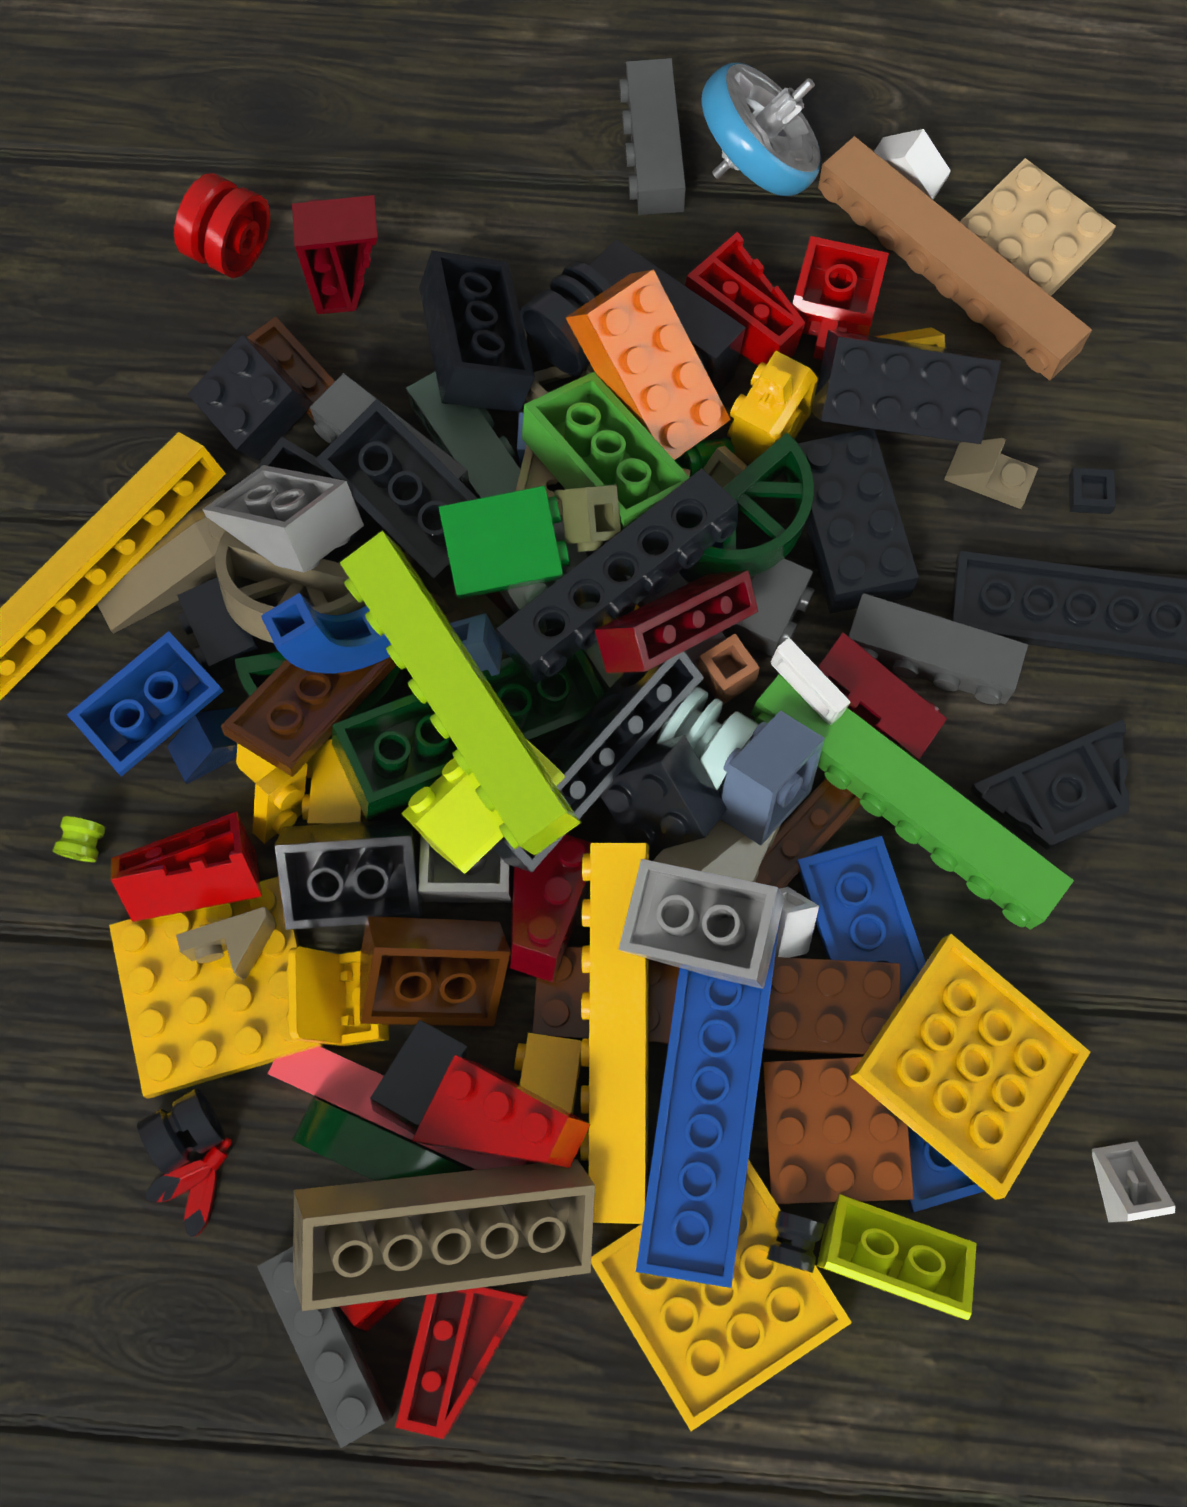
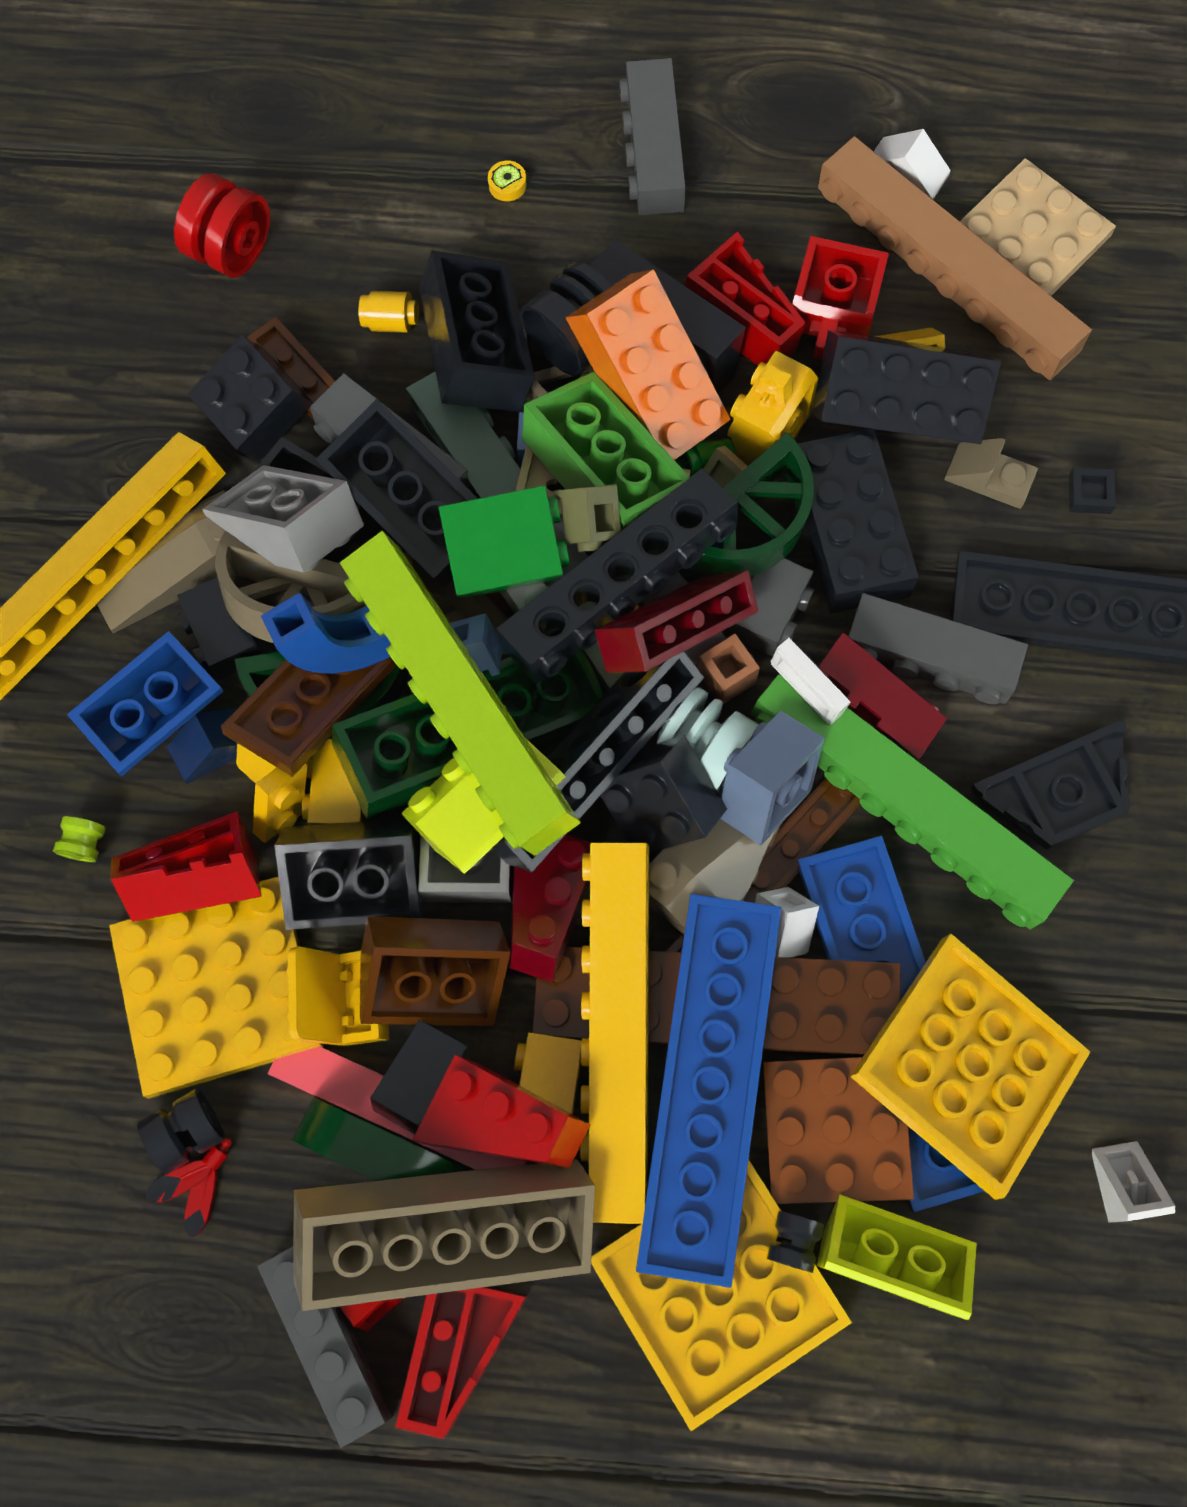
(240, 935): dark tan slope -> none
(335, 249): dark red wedge -> none
(388, 311): none -> yellow brick
(507, 181): none -> tile
(703, 922): light grey slope -> none
(761, 129): wheel -> none

